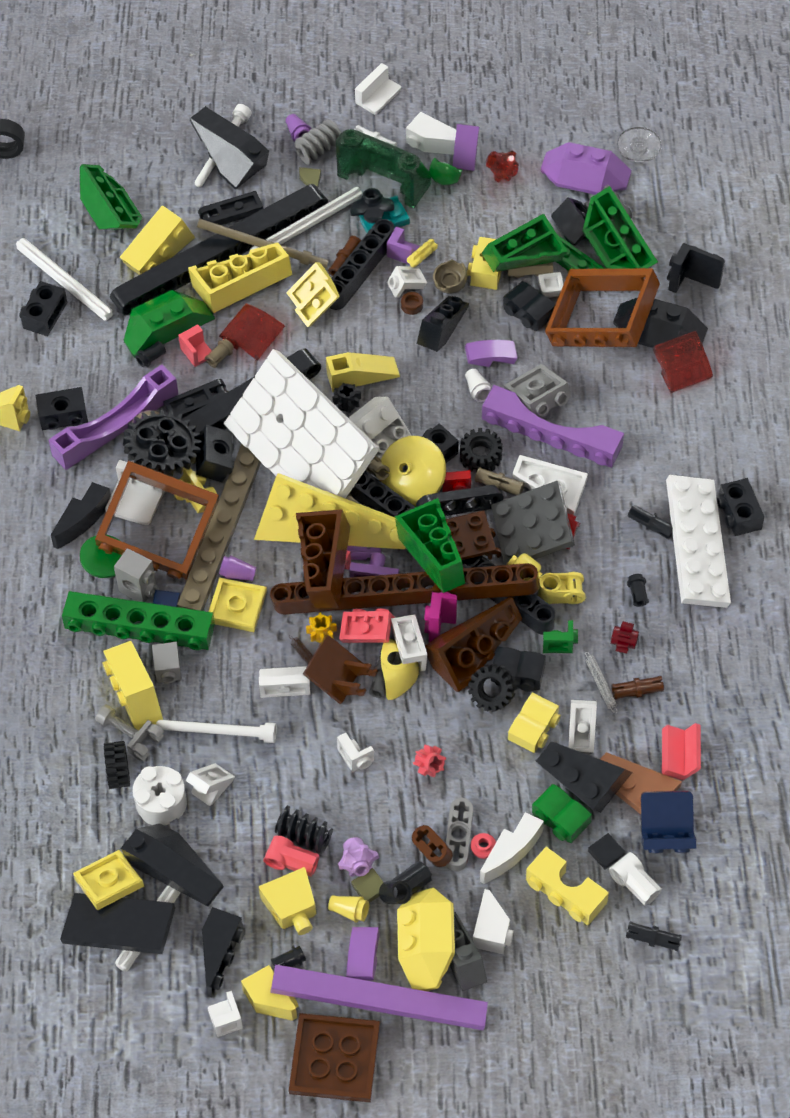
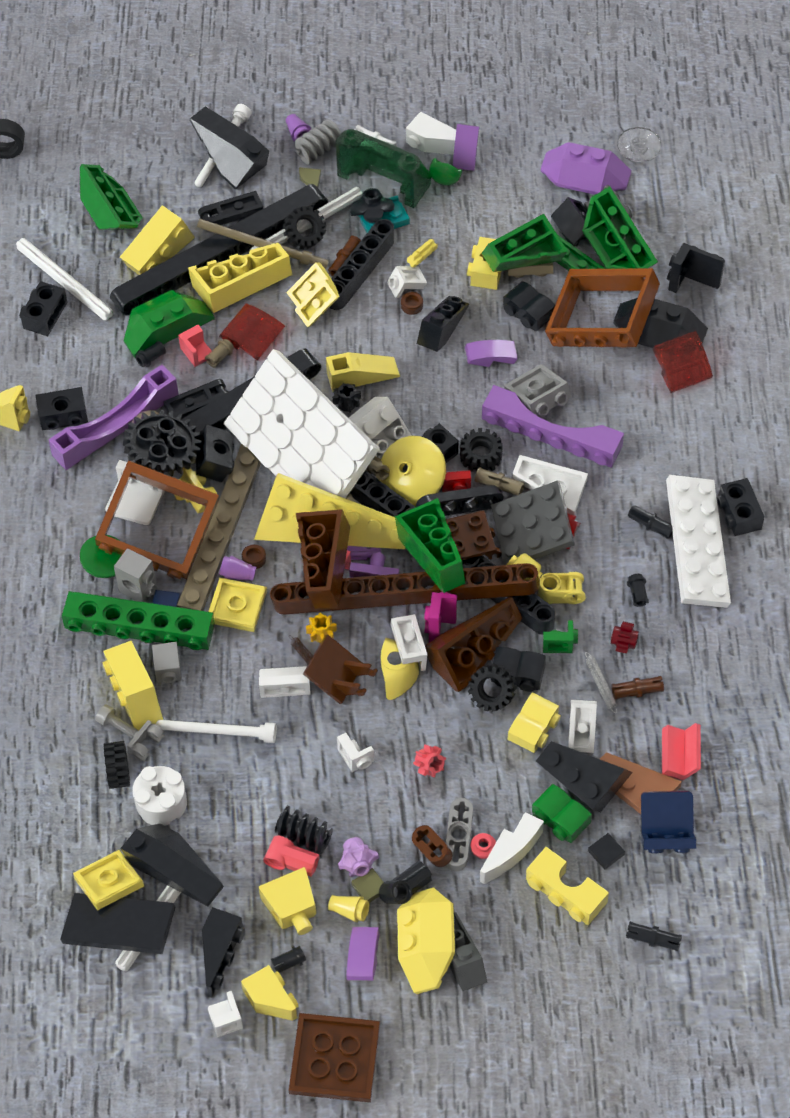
(80, 515): black slope -> none
(209, 782): white slope -> none
(254, 555): none -> reddish brown tile
(317, 227): none -> black tyre
(366, 626): coral bracket -> none
(376, 90): white panel -> none
(378, 684): dark grey pin -> none
(379, 997): medium lavender tile -> none
(399, 248): medium lavender panel -> none
(450, 276): dark tan hair -> none
(478, 385): white cone -> none
(492, 926): white slope -> none
(502, 165): clear red rock -> none
(550, 284): white plate -> none
(631, 873): white piece -> none

